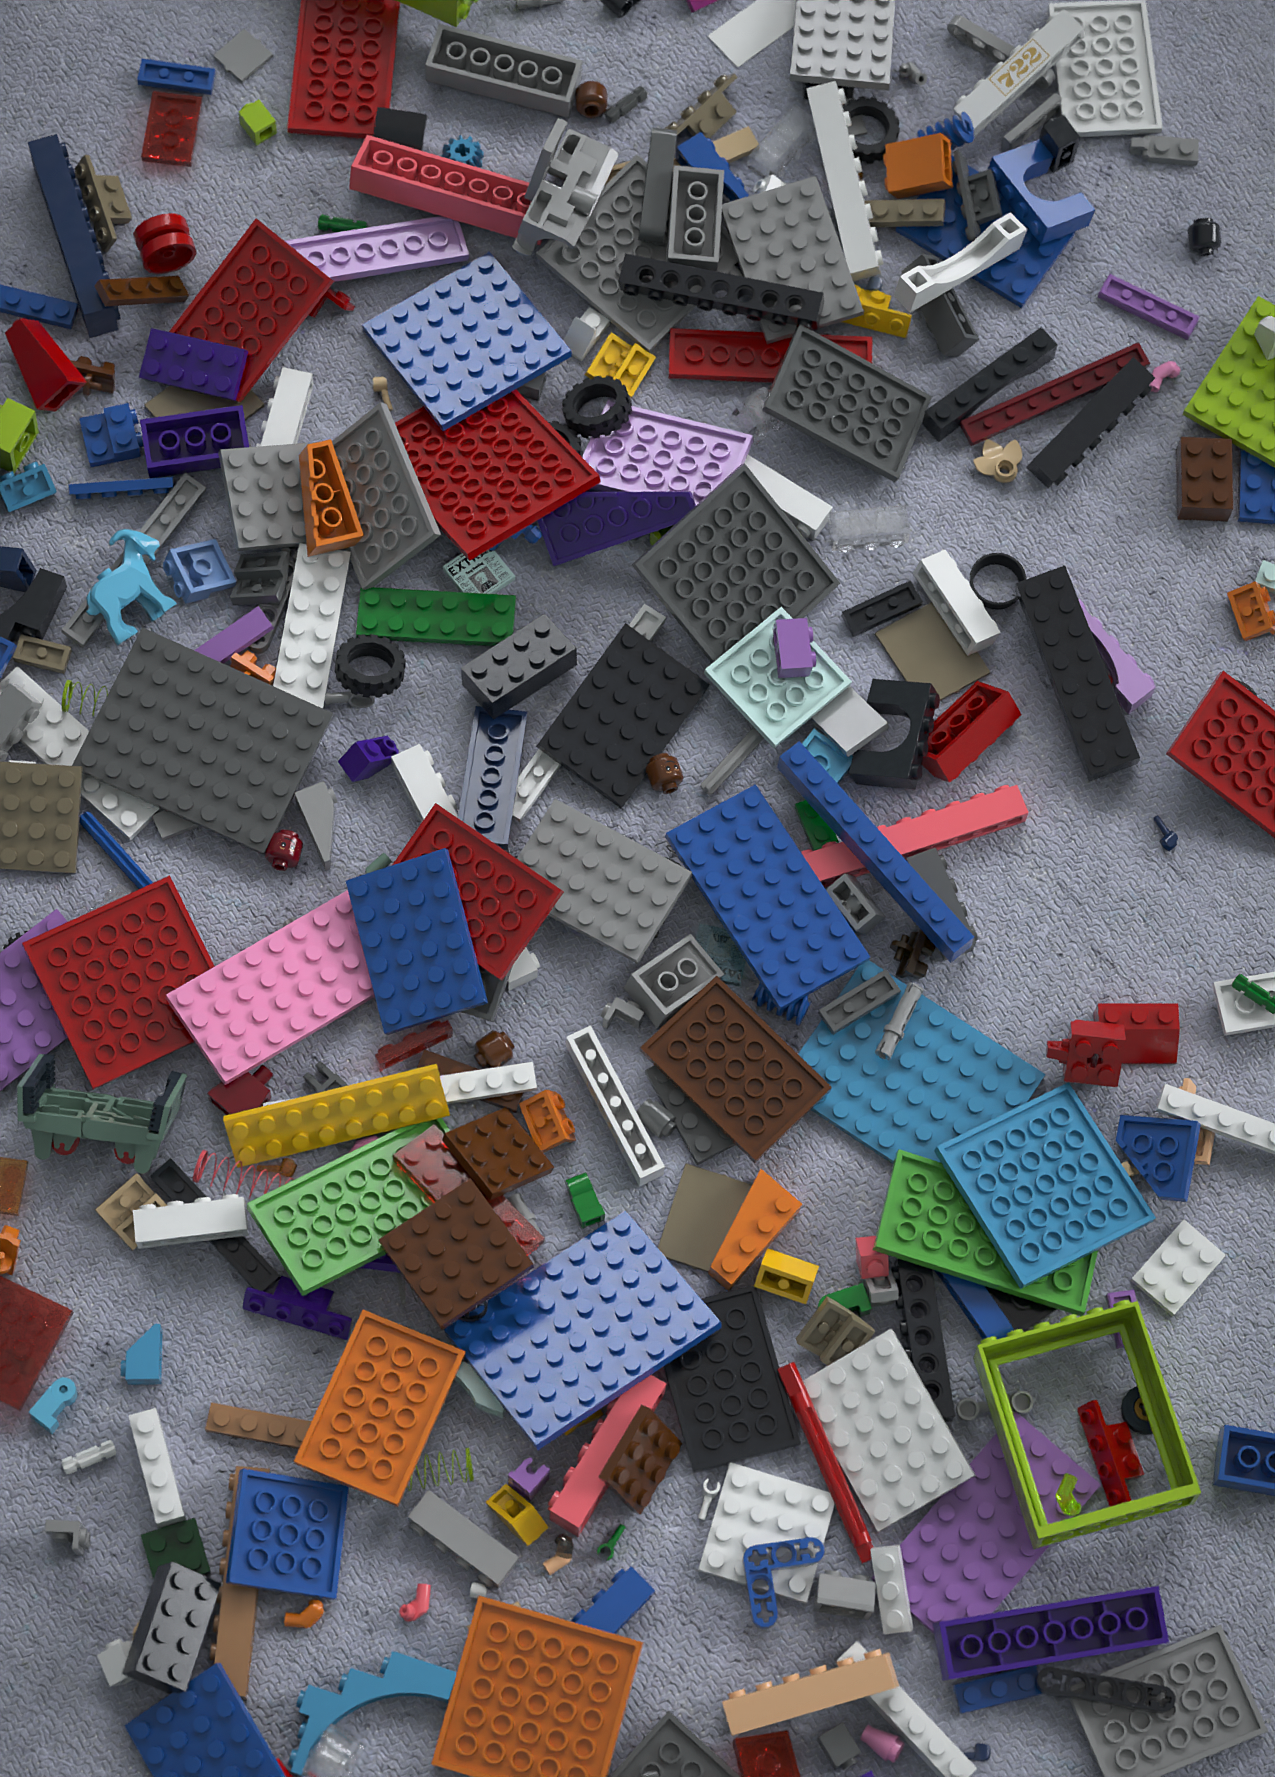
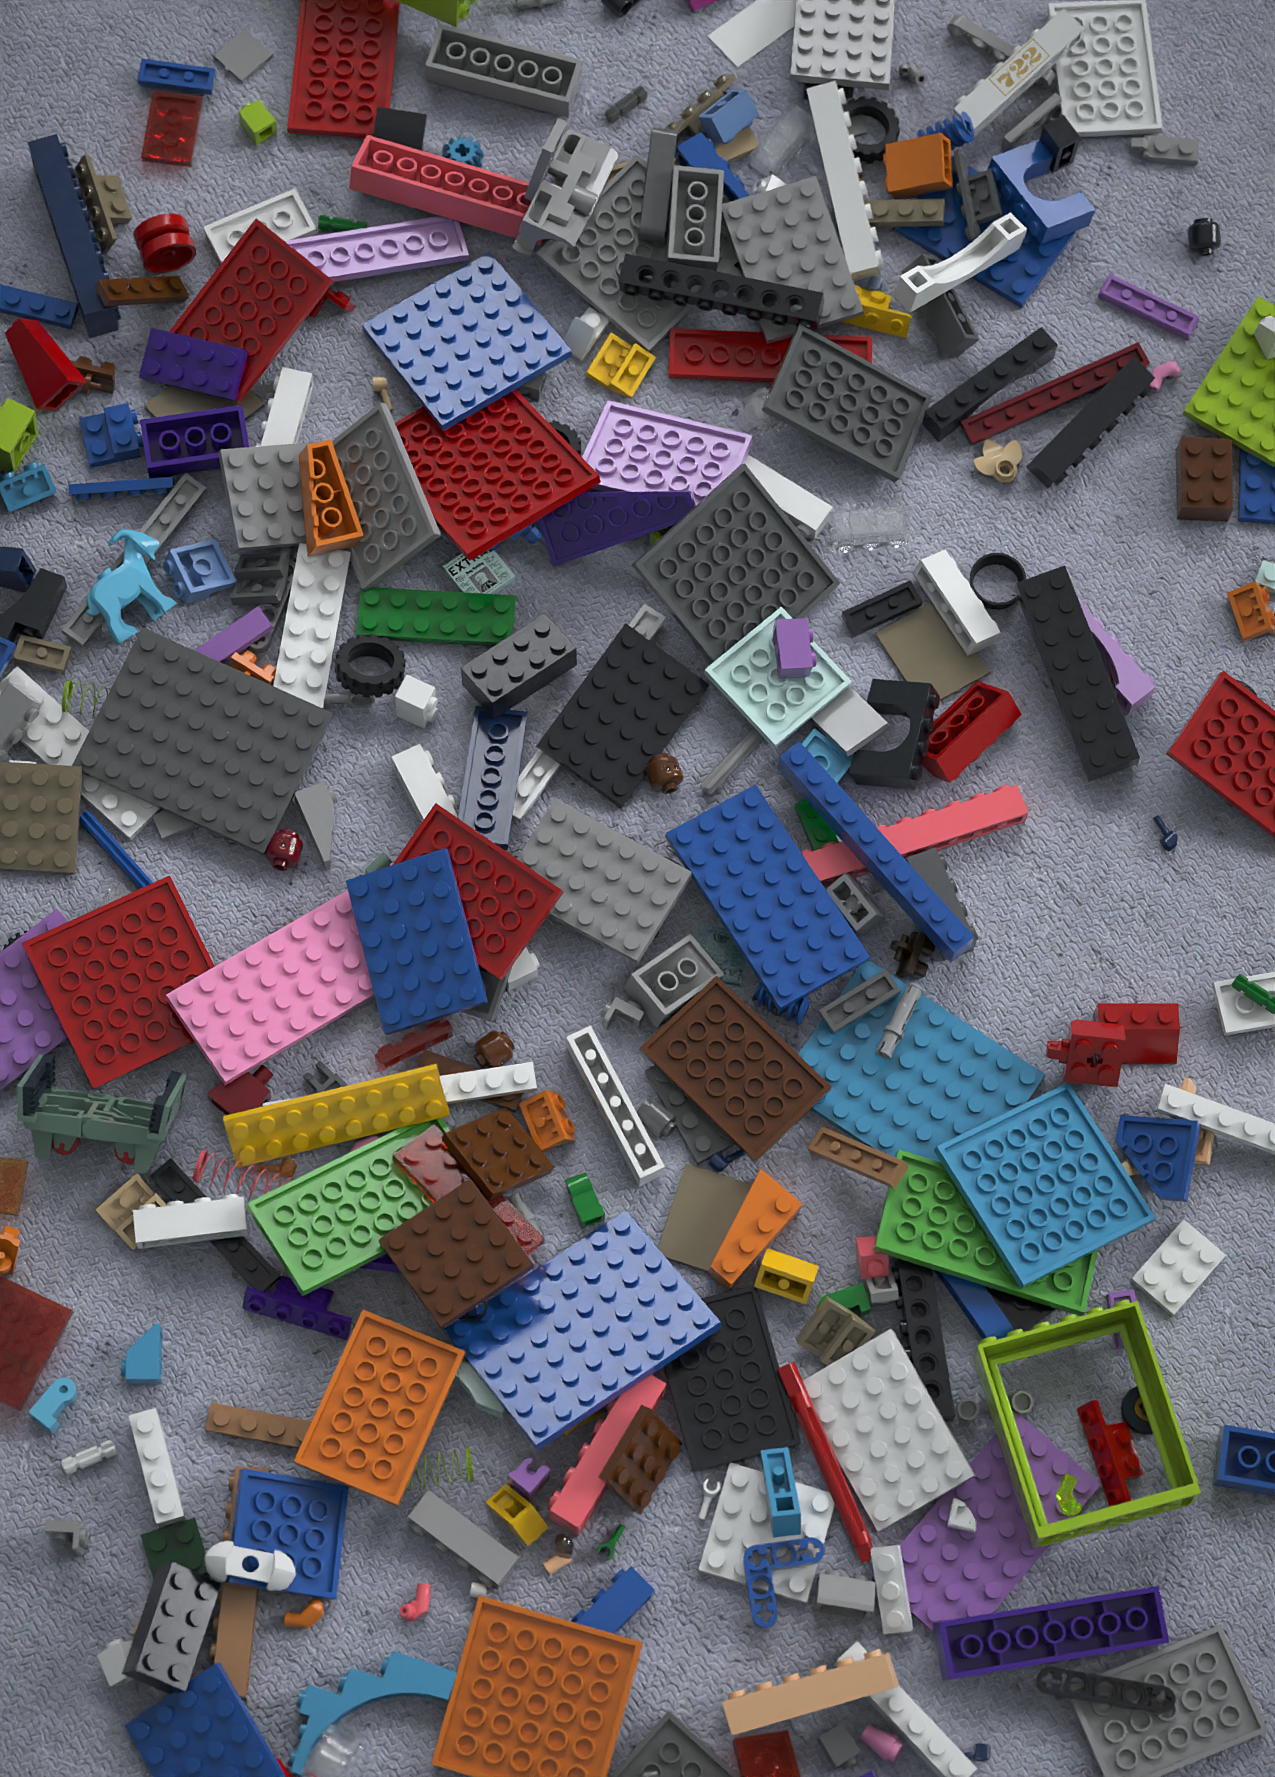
(273, 1568): none -> white piece
(281, 214): none -> white plate
(368, 757): dark purple slope -> none
(416, 702): none -> white brick
(590, 390): black tyre -> none
(591, 99): reddish brown head -> none
(719, 1163): none -> dark blue hand
(728, 116): none -> medium blue brick
(781, 1492): none -> dark azure slope
(858, 1157): none -> medium nougat plate
(961, 1517): none -> white tile
(996, 1689): blue plate -> none

